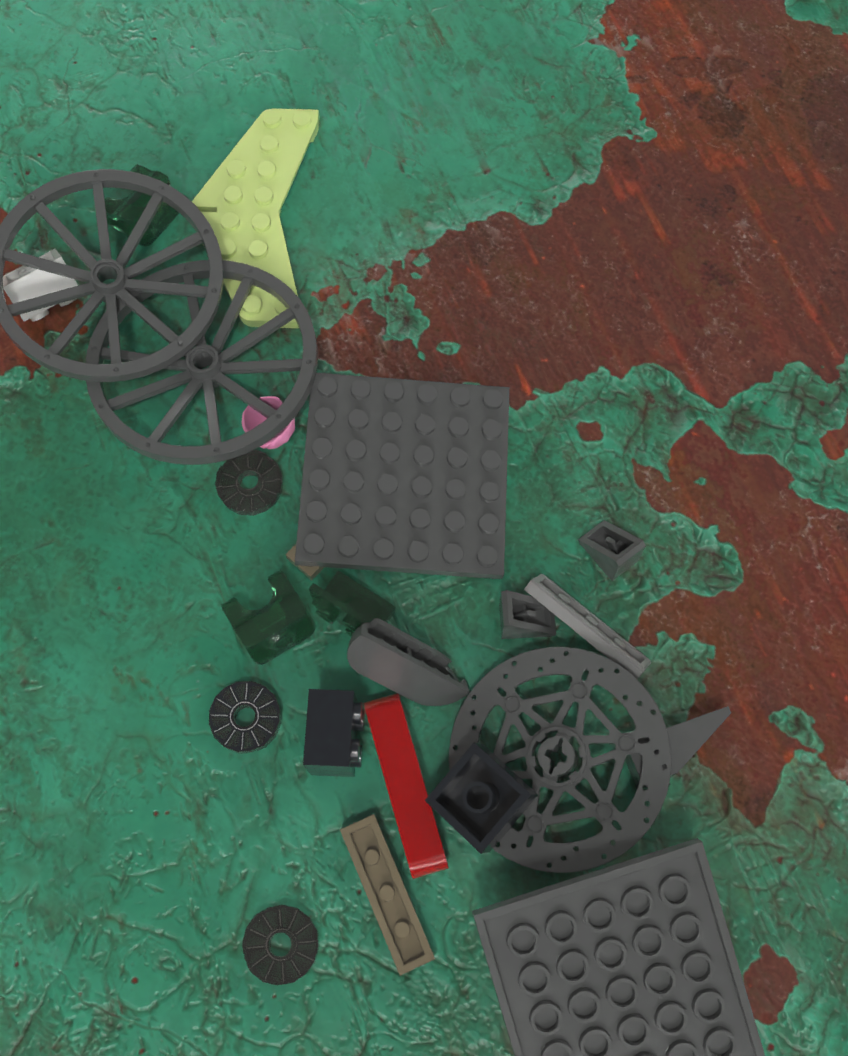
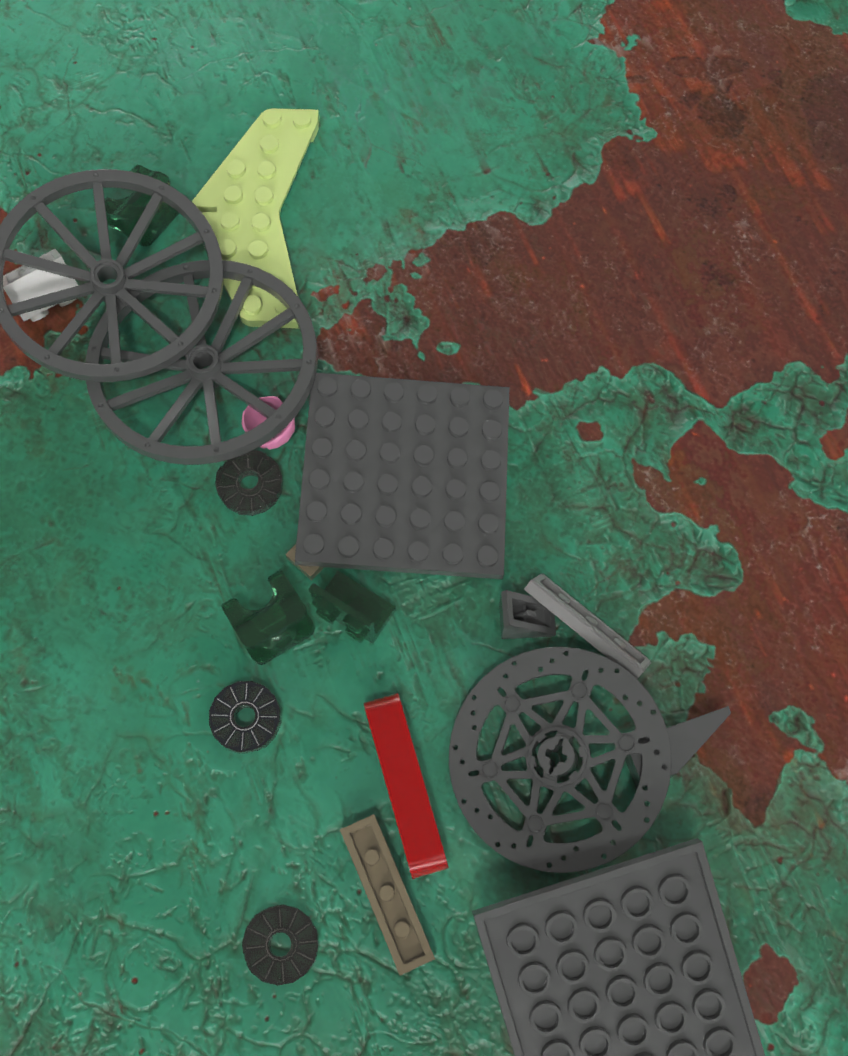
(331, 733): black brick -> none
(404, 664): dark grey brick -> none
(481, 798): black brick -> none
(612, 548): dark grey slope -> none

